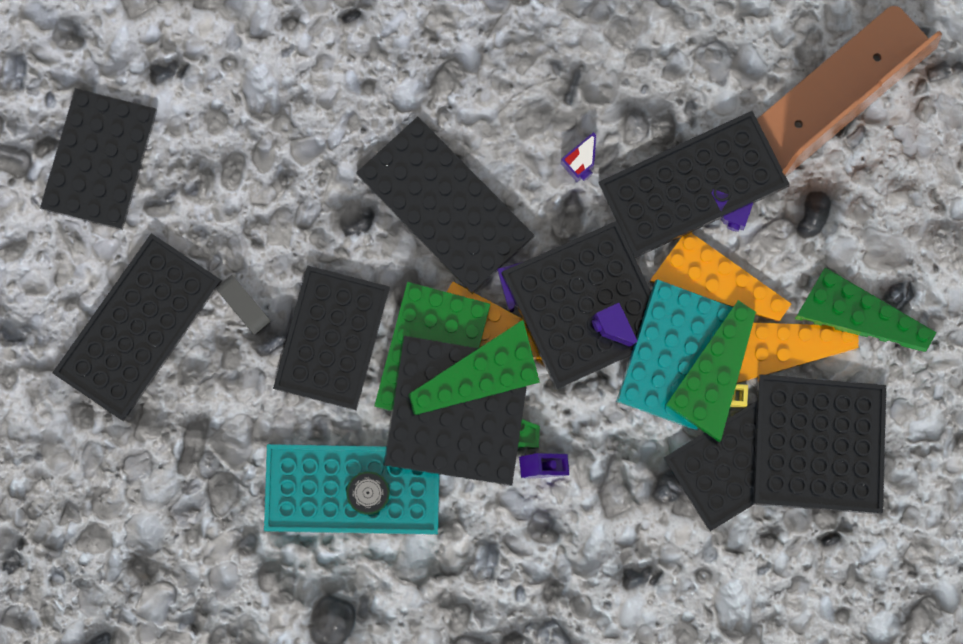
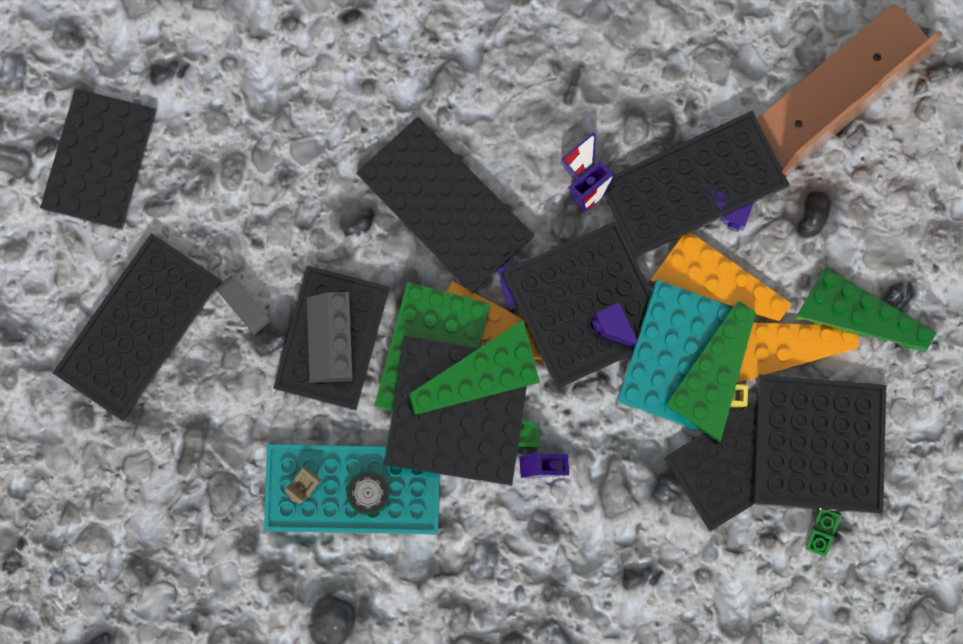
(303, 485): none -> dark tan bracket
(329, 337): none -> dark grey slope
(591, 186): none -> dark purple slope
(823, 532): none -> green slope

